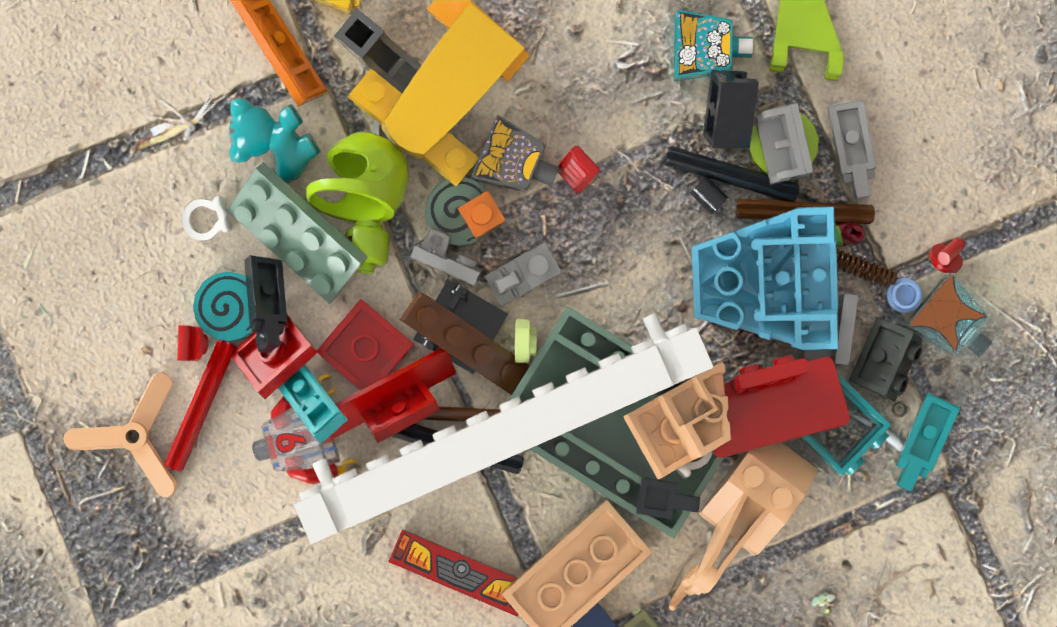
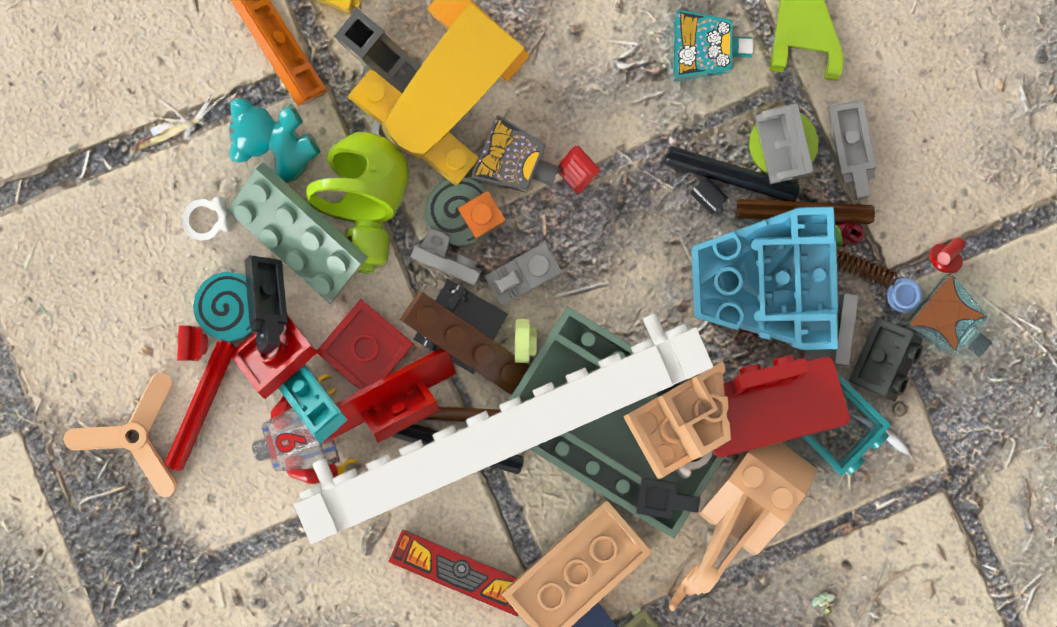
(730, 109): black hinge -> none
(925, 440): teal hinge -> none

